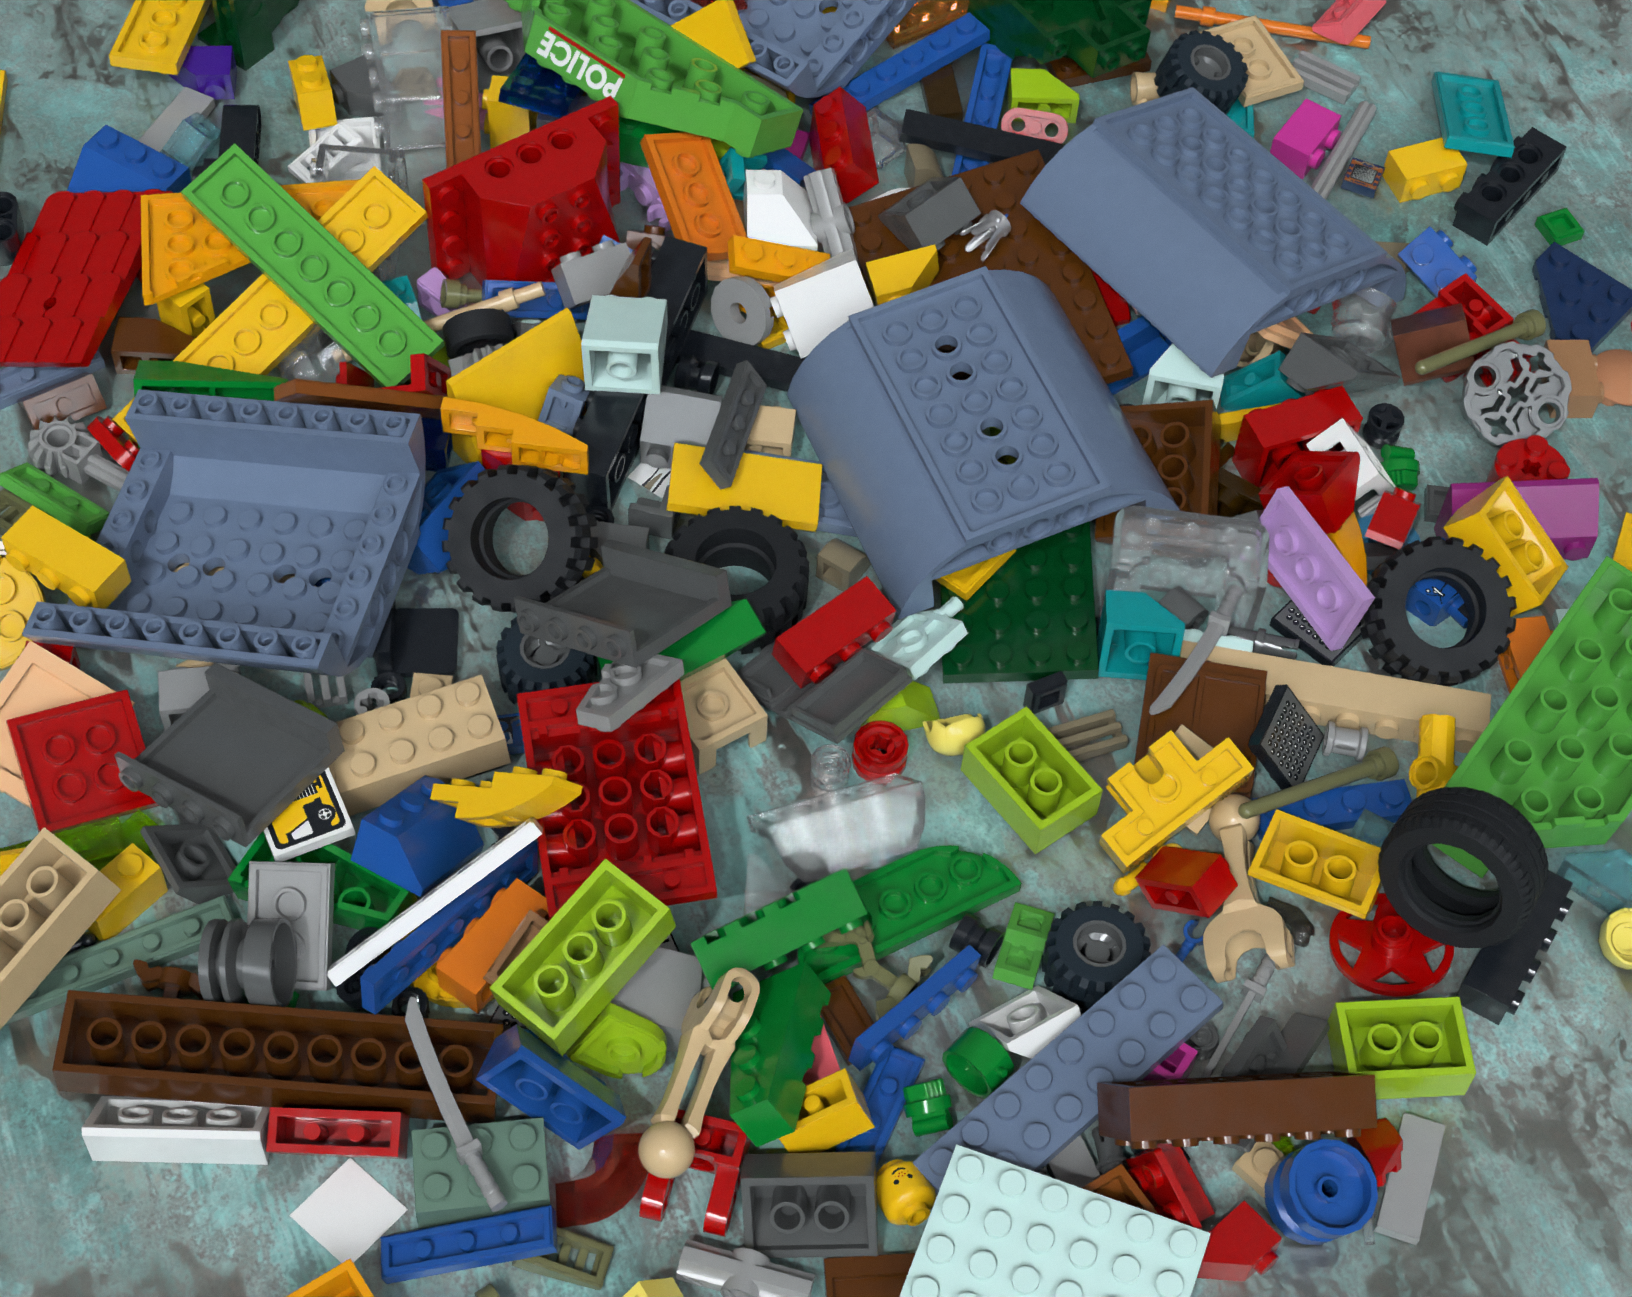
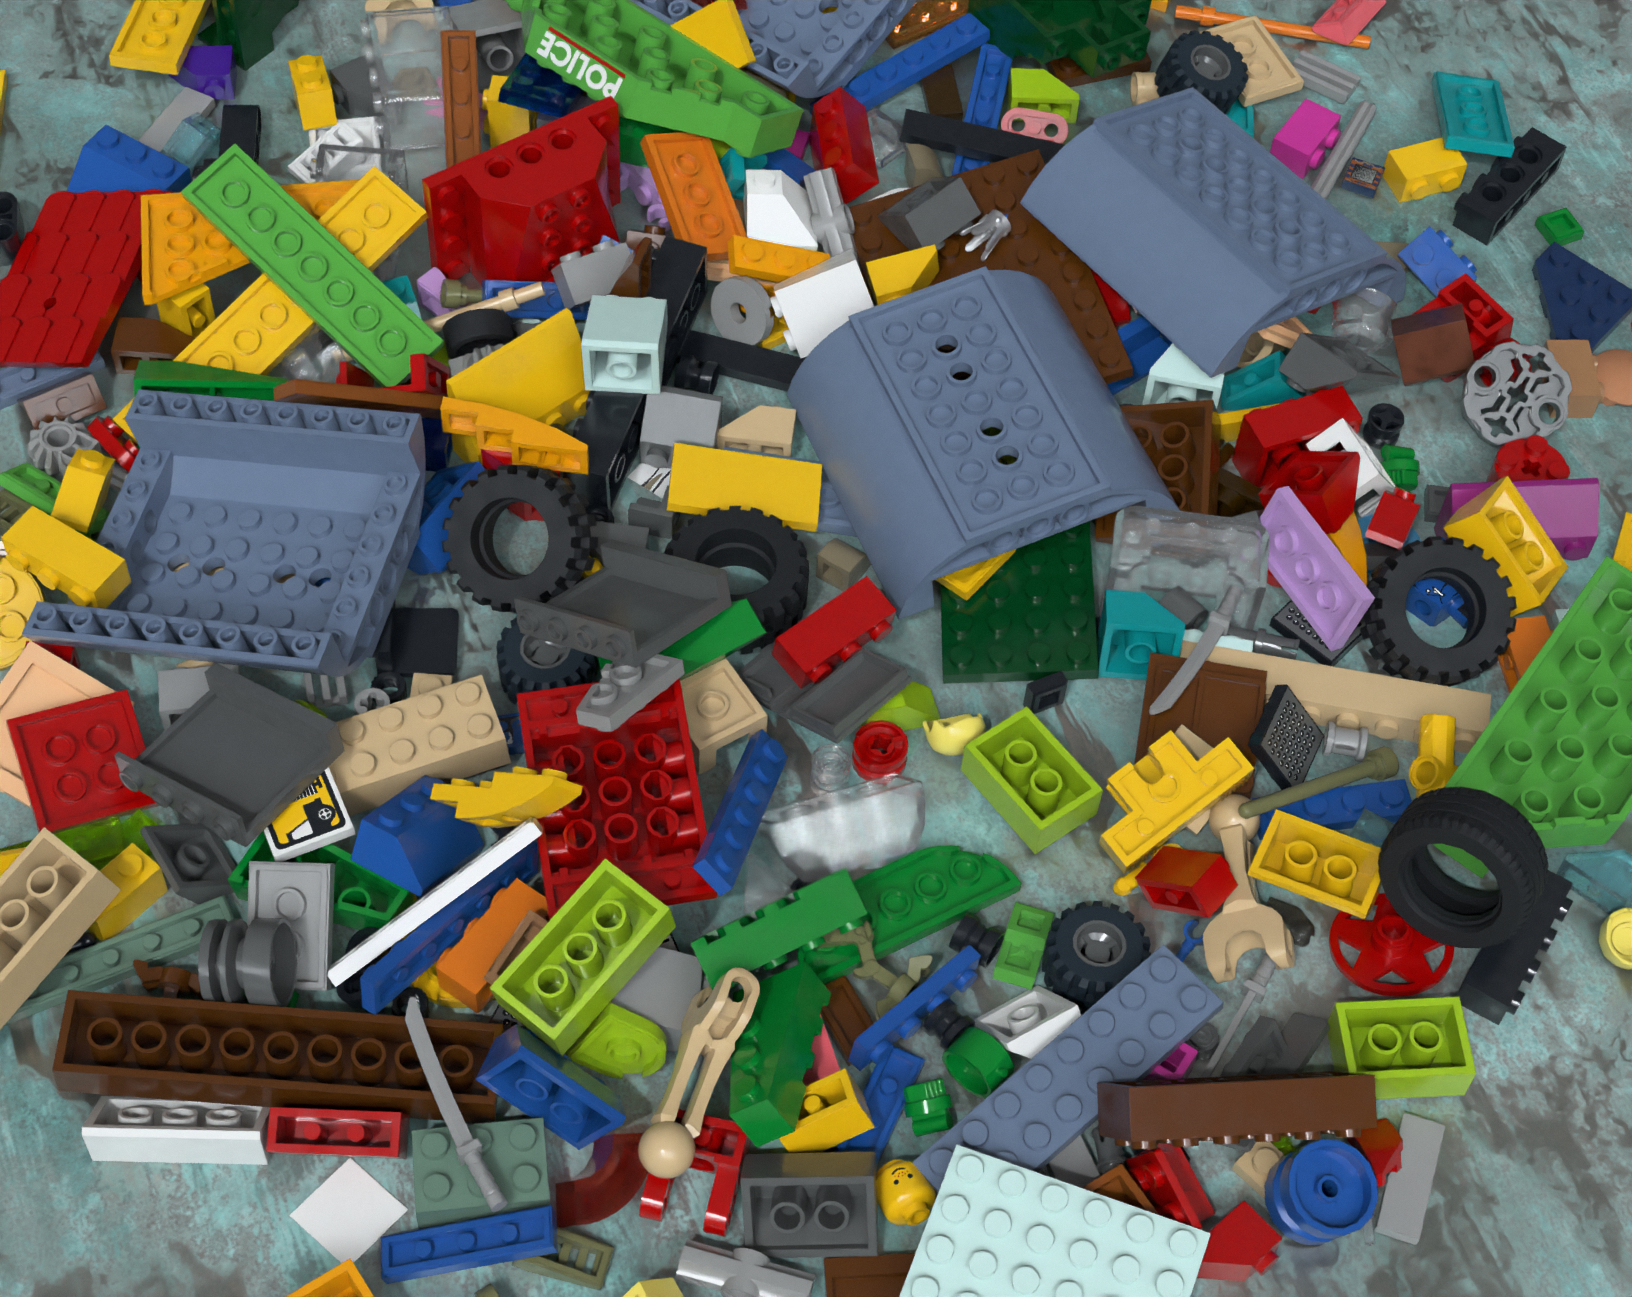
(83, 489): none -> yellow slope
(564, 403): sand blue bracket -> none
(733, 425): dark grey tile -> none
(740, 812): none -> blue plate
(922, 638): light aqua plate -> none
(946, 1023): none -> black wheel
(1090, 728): dark tan tile -> none
(1525, 326): olive piece -> none

